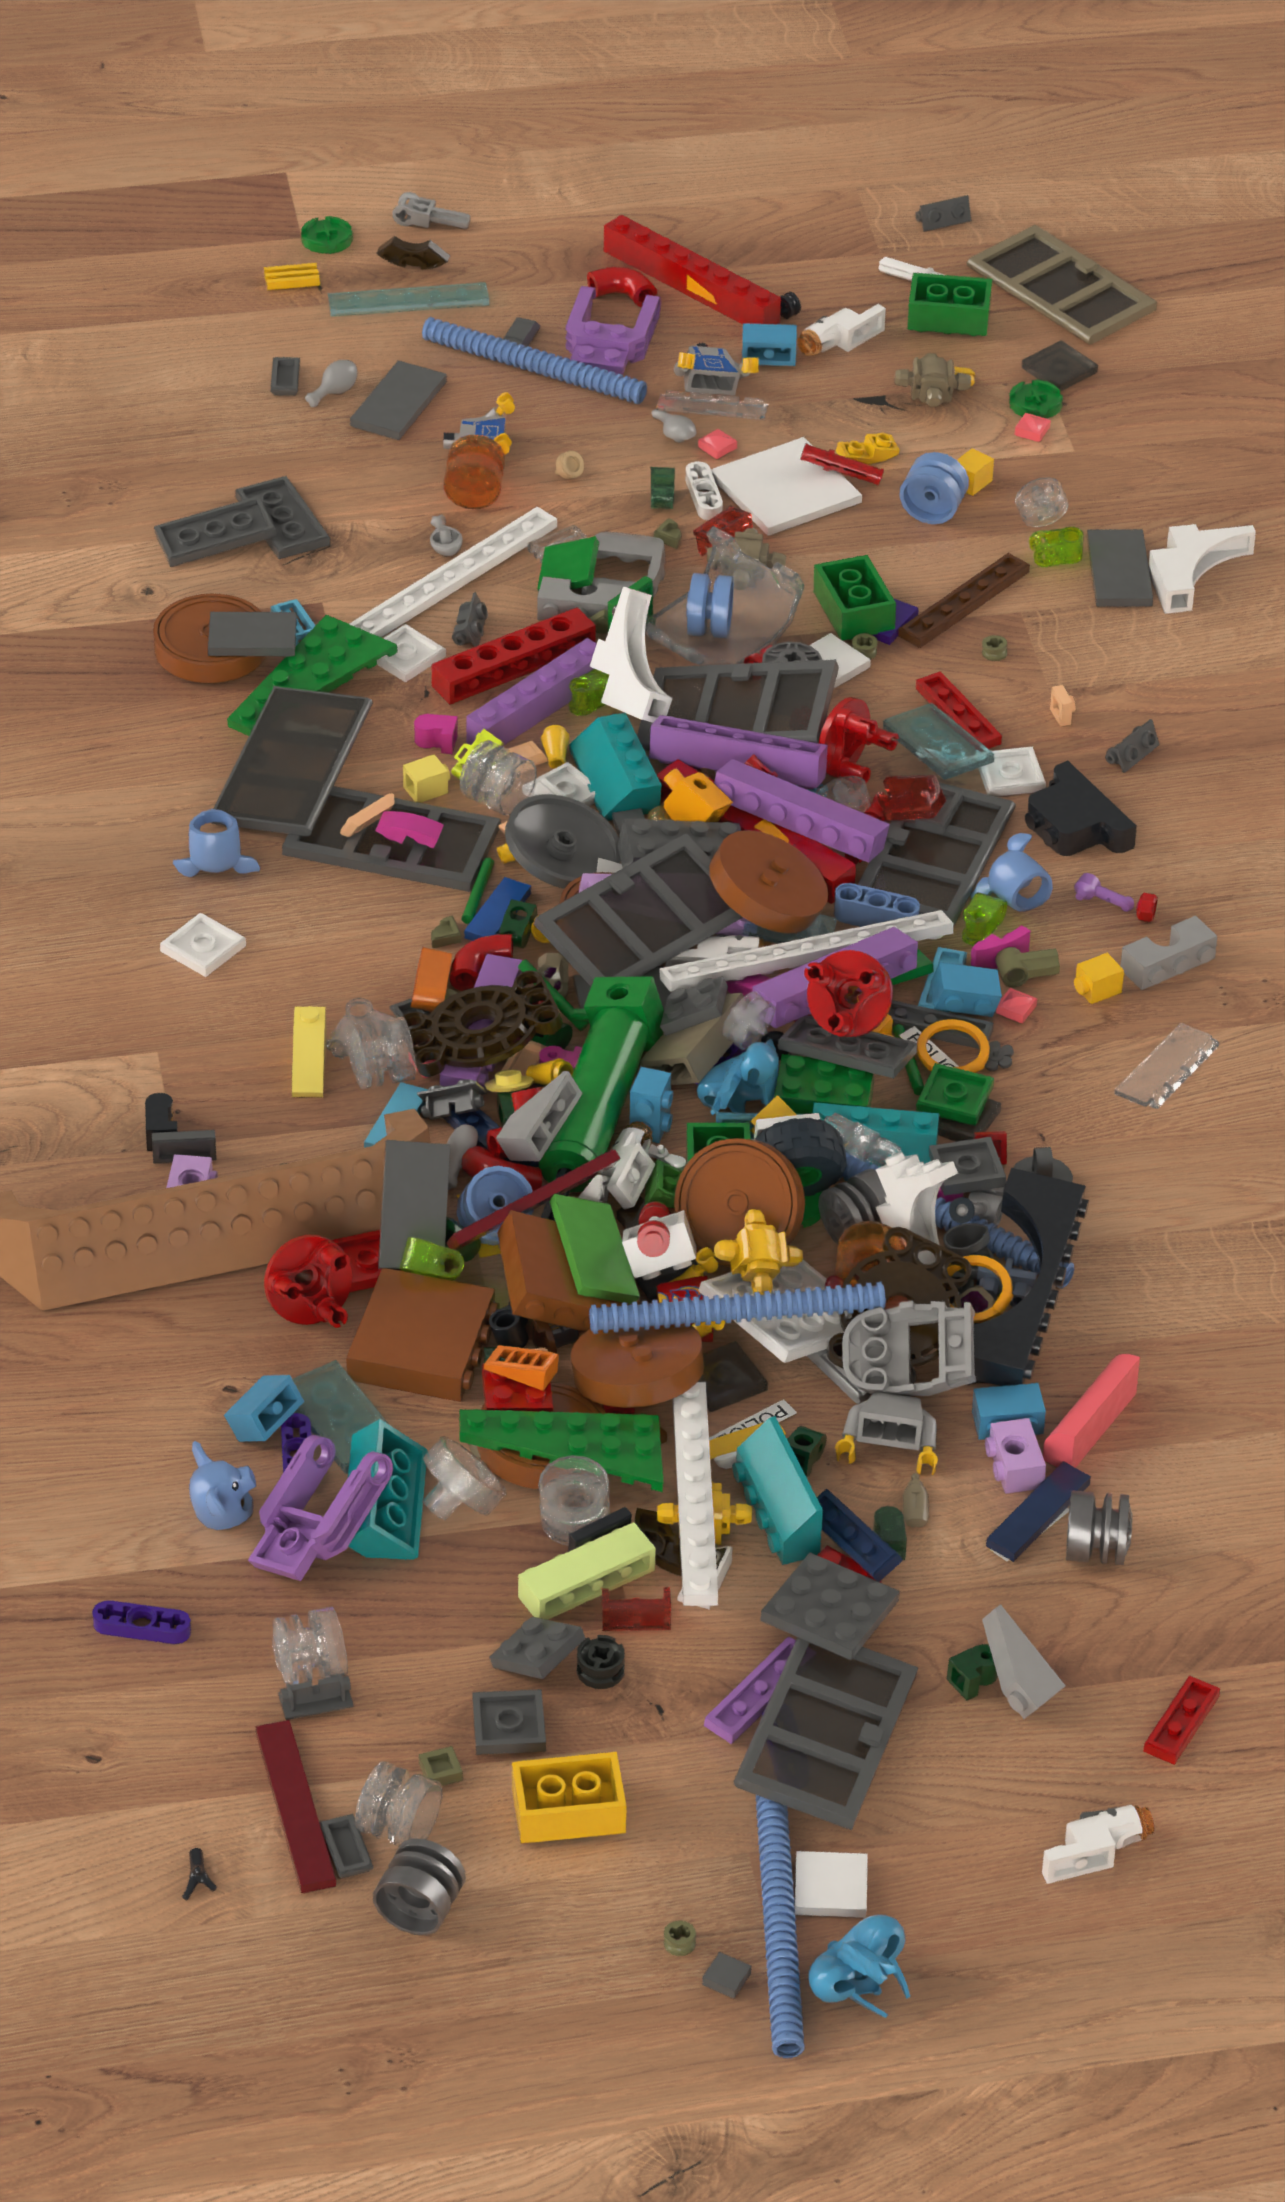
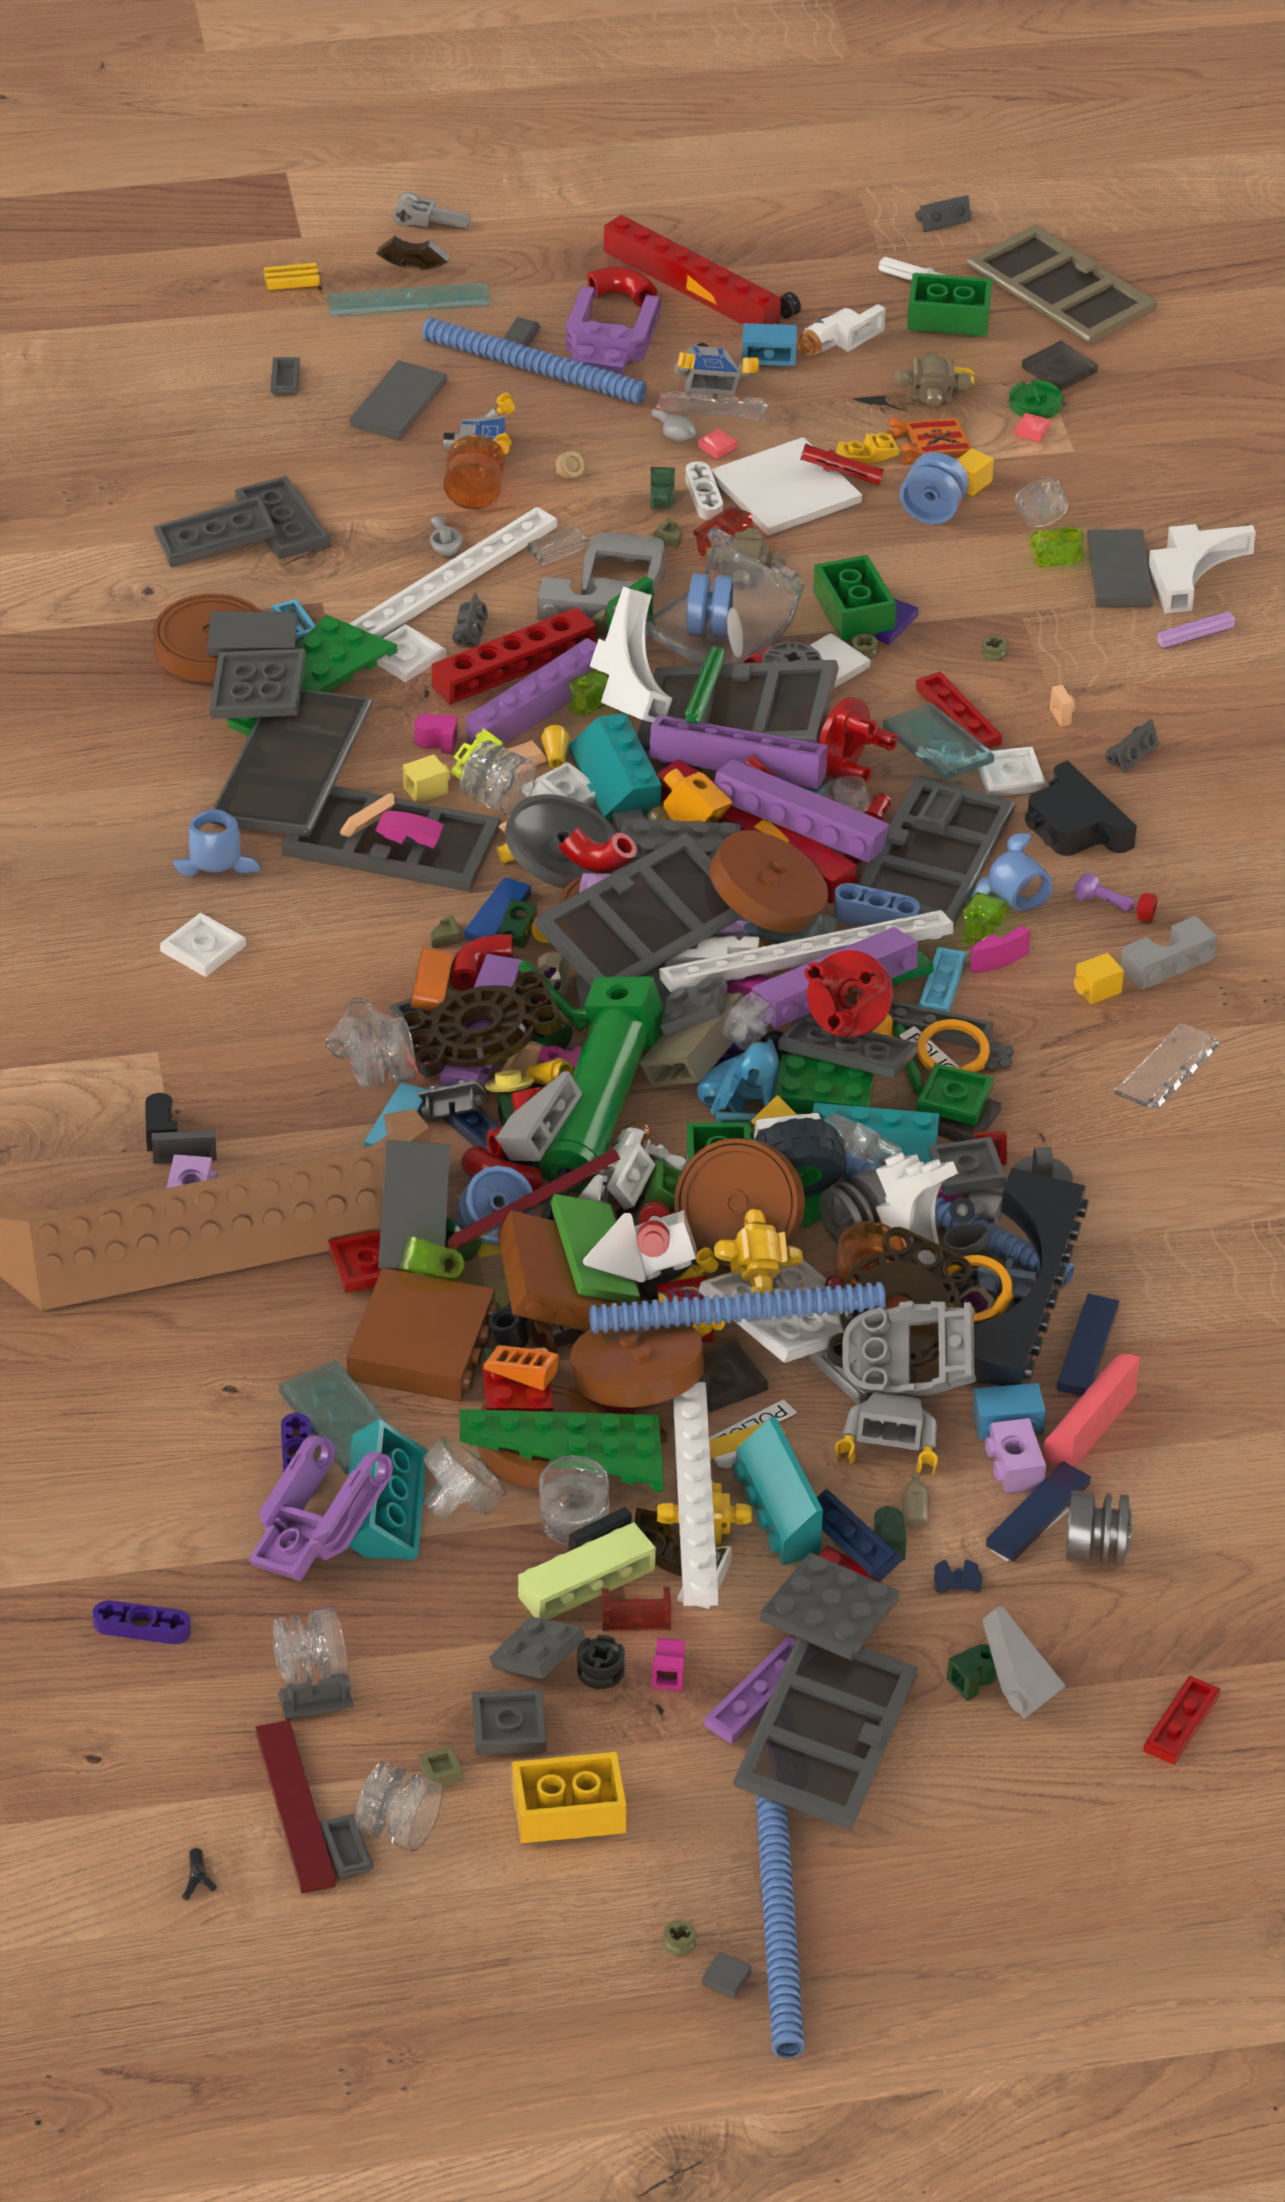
(218, 1491): medium blue piece -> none
(257, 684): none -> dark grey plate
(264, 1408): dark azure brick -> none
(308, 1051): light yellow slope -> none
(309, 1281): red piece -> none
(326, 235): green tile -> none
(336, 380): light grey piece -> none
(419, 1886): flat silver wheel -> none
(460, 1141): light grey piece -> none
(478, 890): green bar -> none
(571, 561): green tile -> none
(598, 856): none -> red cylinder
(618, 1251): none -> white piece
(652, 1101): dark azure brick -> none
(669, 1658): none -> dark pink leg
(704, 685): none -> green axle
(735, 632): none -> white sticker
(807, 1447): dark green leg -> none
(831, 1884): white tile -> none
(860, 1962): dark azure hair -> none
(911, 797): clear red hinge -> none
(930, 436): none -> orange flag
(964, 600): reddish brown tile -> none
(966, 989): dark azure brick -> none
(968, 1578): none -> dark blue piece
(1016, 1005): coral tile -> none
(1019, 967): olive piece -> none
(1088, 1344): none -> dark blue tile
(1094, 1839): white plate -> none
(1196, 629): none -> lavender axle

